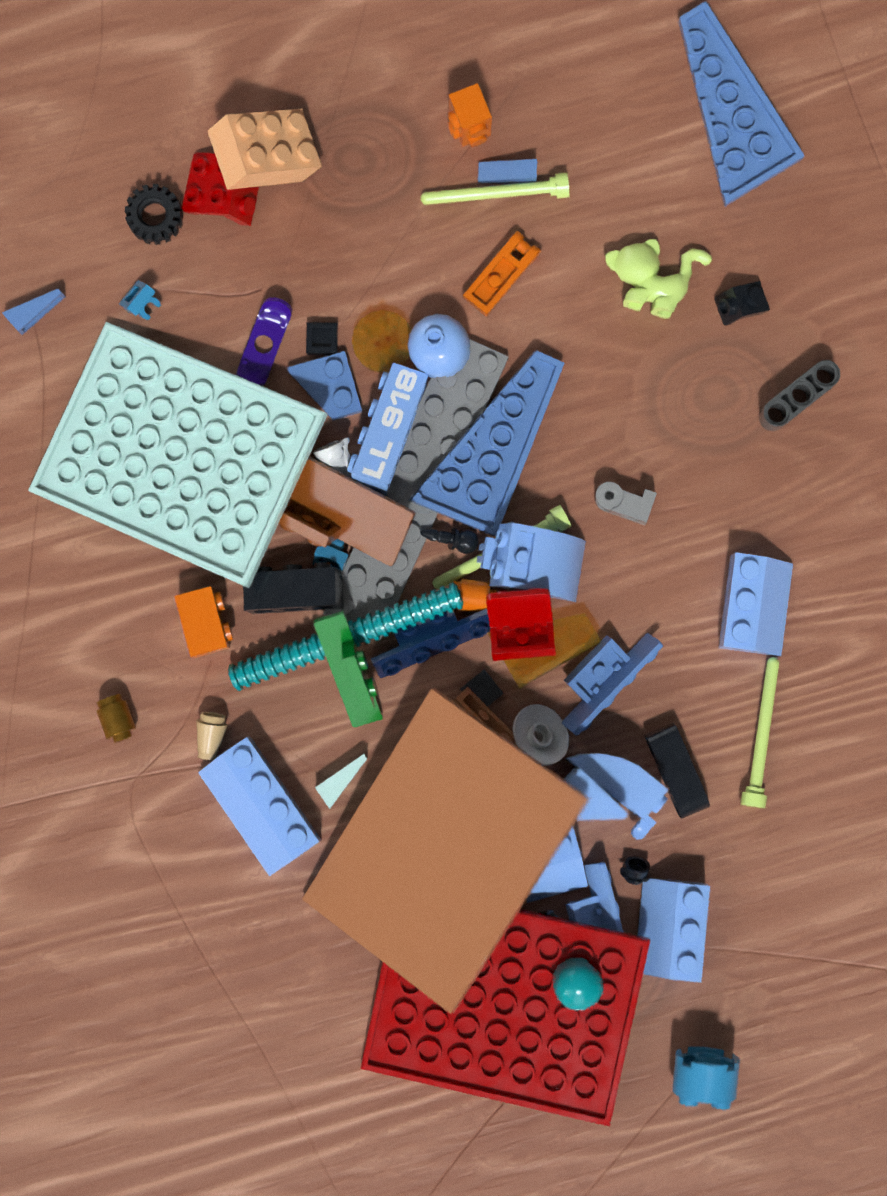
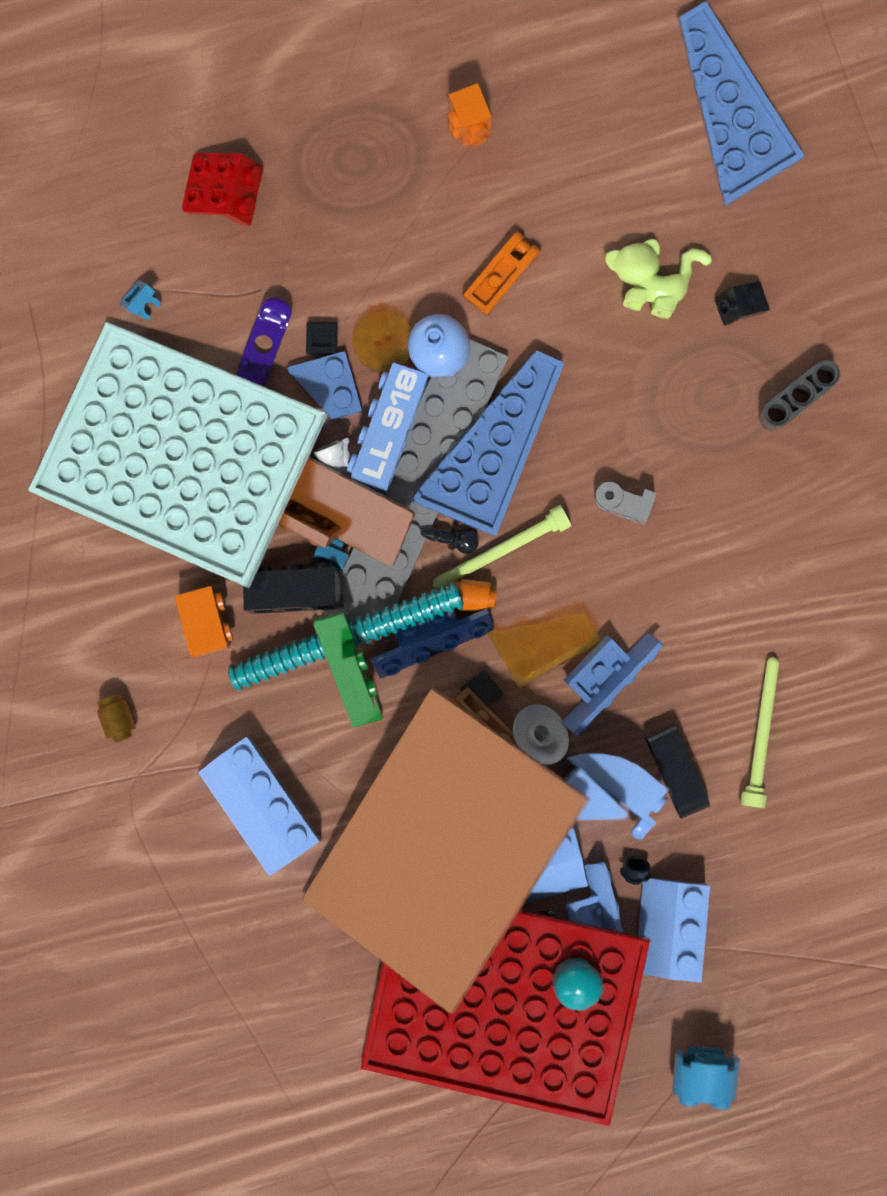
(30, 312): medium blue piece -> none
(149, 196): black tyre -> none
(210, 733): tan cone -> none
(264, 148): light nougat brick -> none
(336, 784): light aqua piece -> none
(508, 171): medium blue piece -> none
(521, 624): red bracket -> none
(533, 558): light blue piece -> none
(555, 186): yellowish green piece -> none
(755, 604): light blue slope -> none

